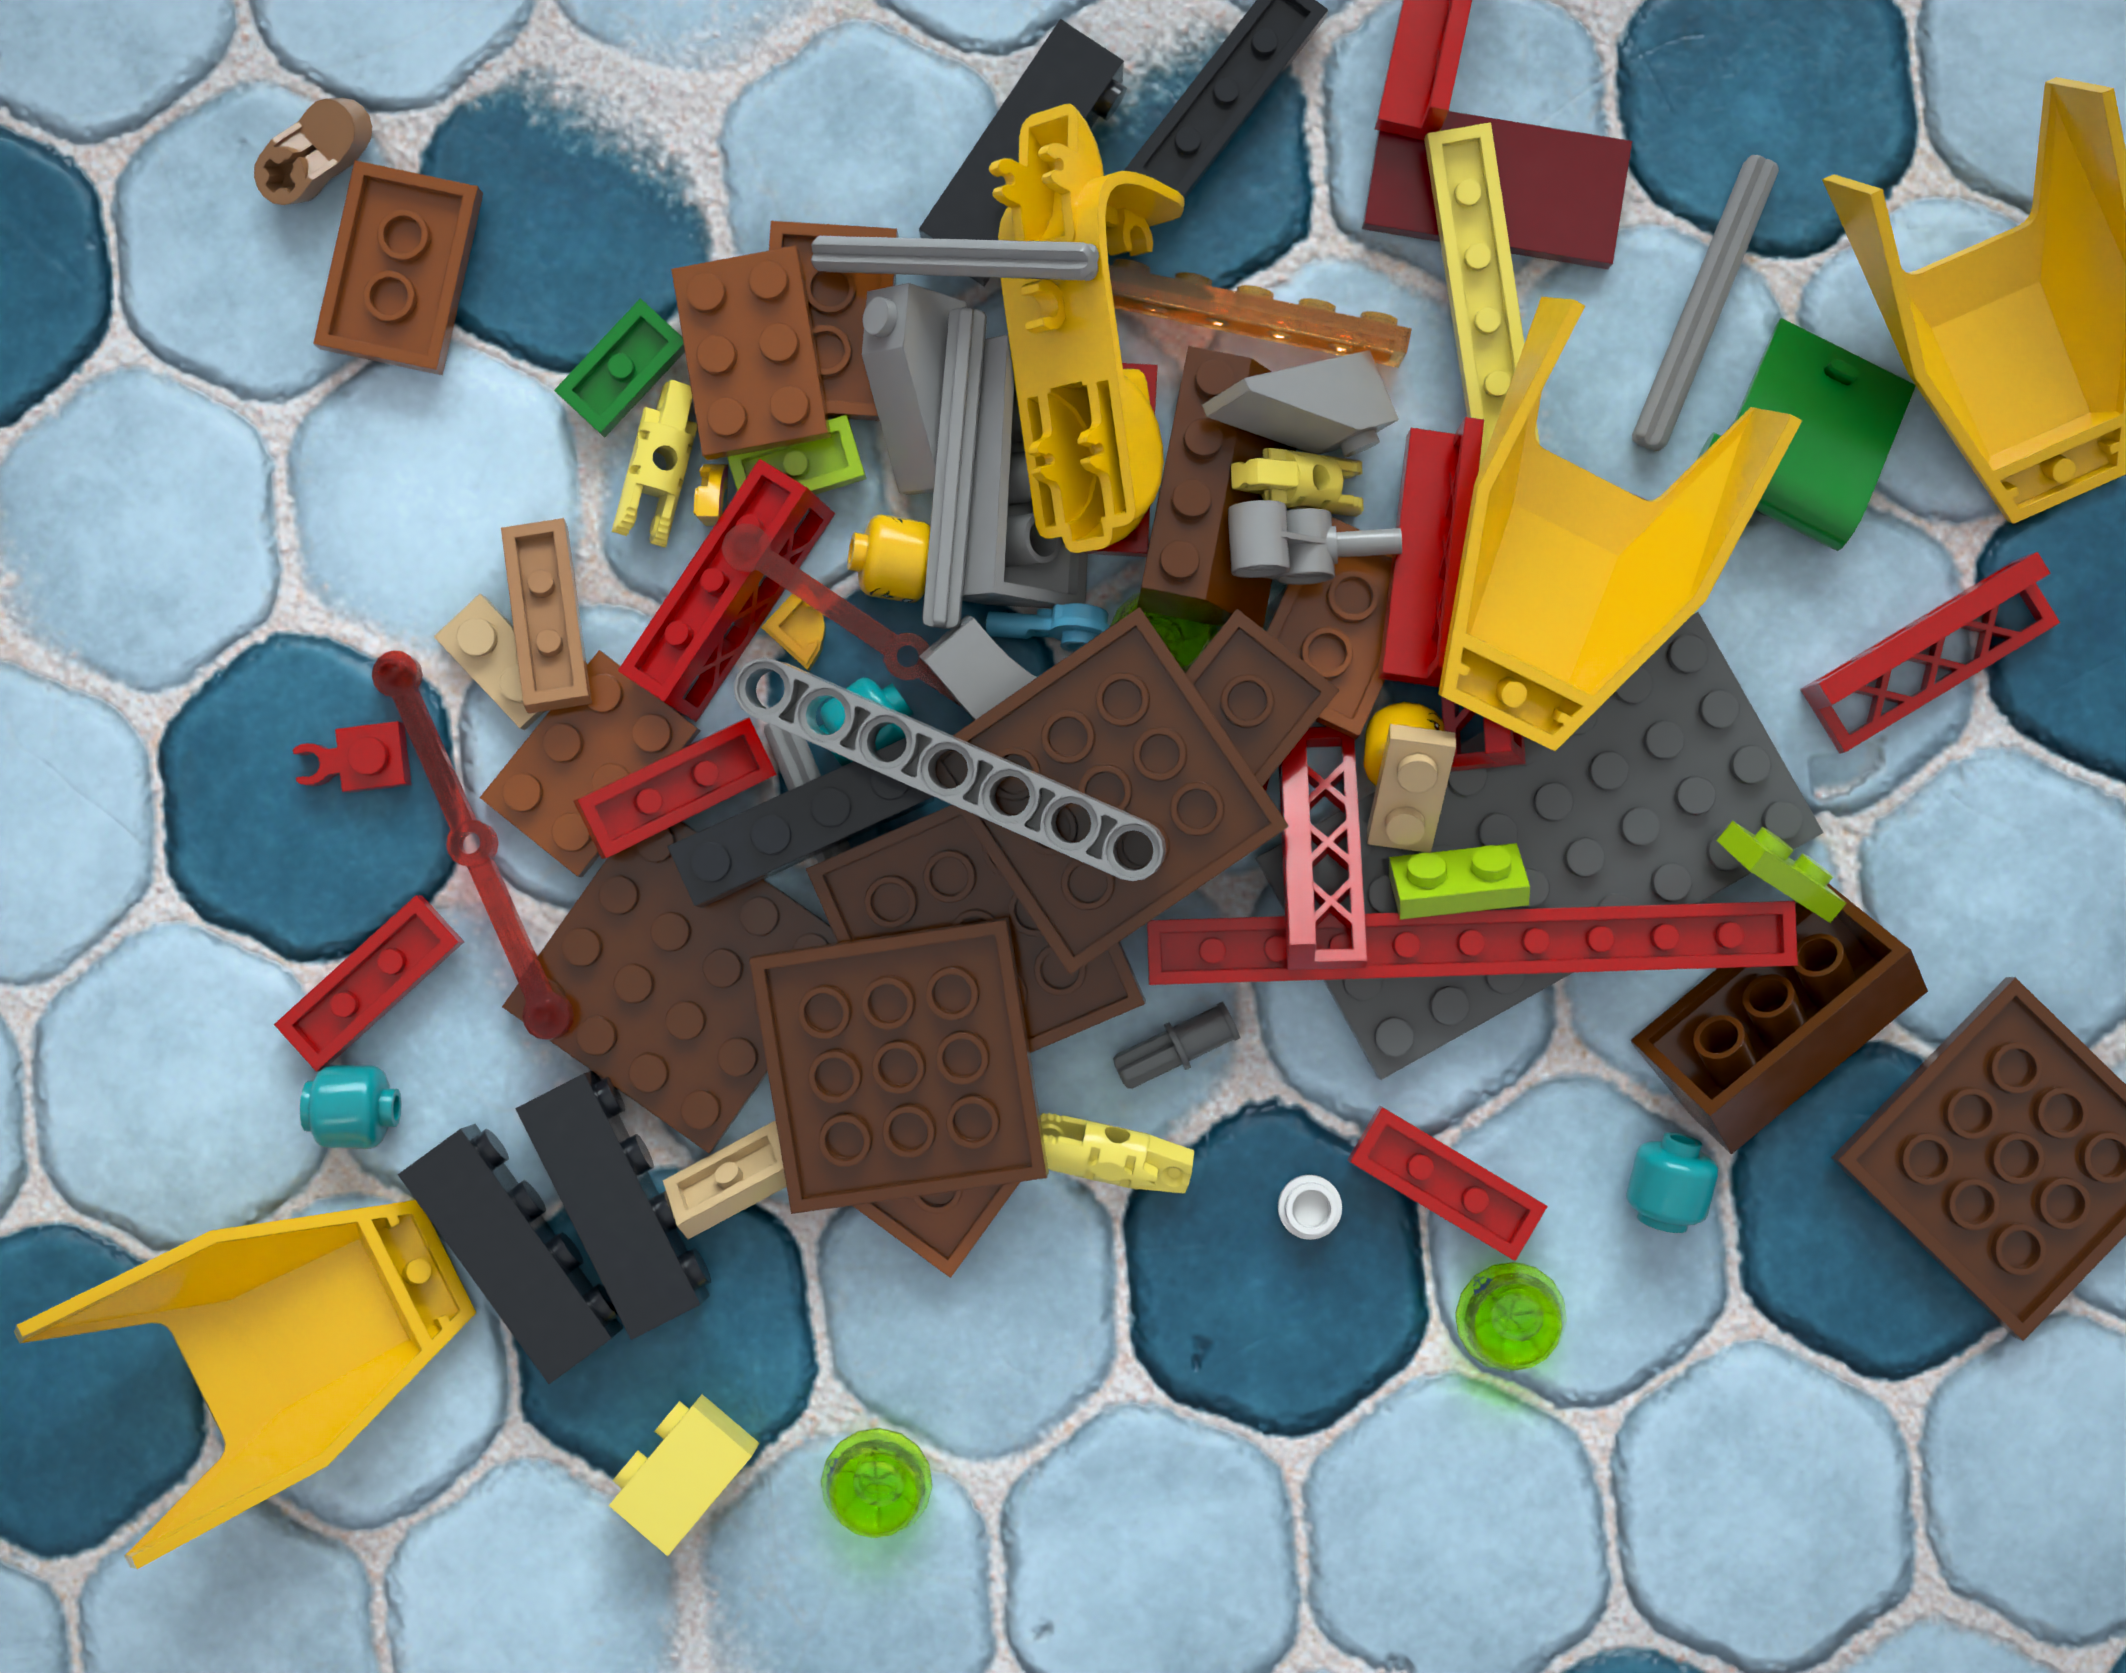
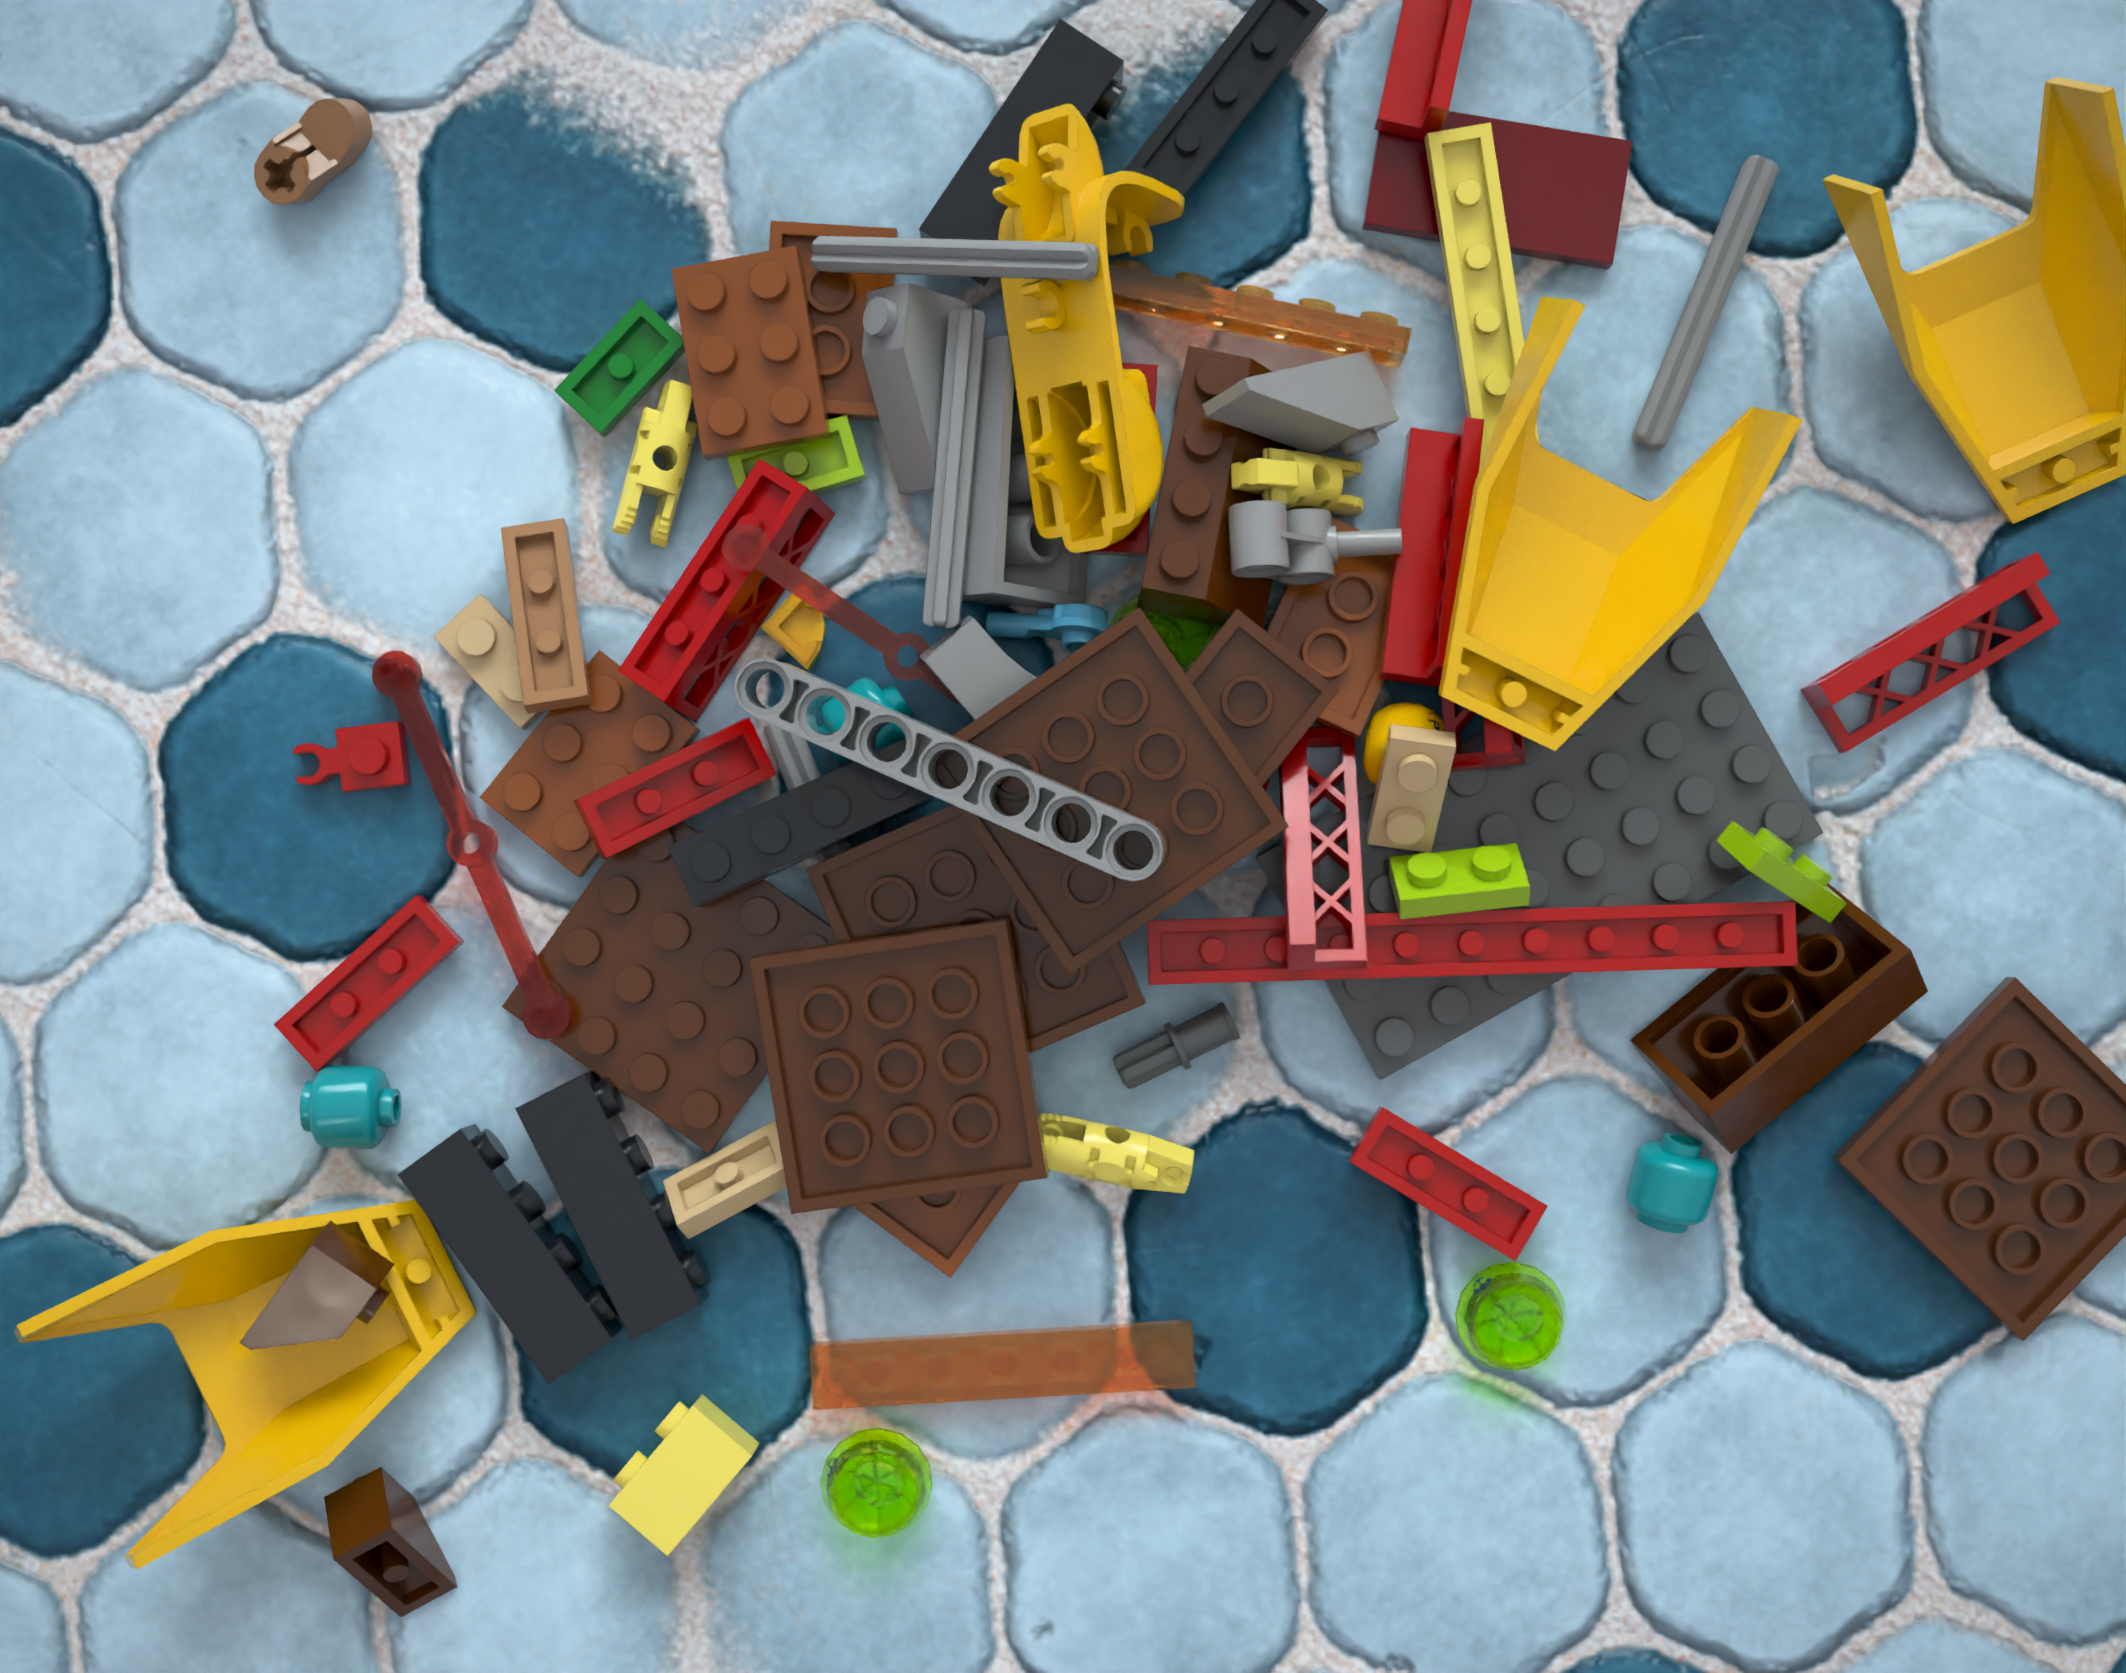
(323, 1293): none -> slope
(387, 1542): none -> reddish brown slope
(398, 267): dark orange plate -> none
(712, 495): yellow tile -> none
(891, 558): yellow head -> none
(1002, 1364): none -> clear orange plate
(1309, 1207): white plate -> none
(1844, 437): green door -> none

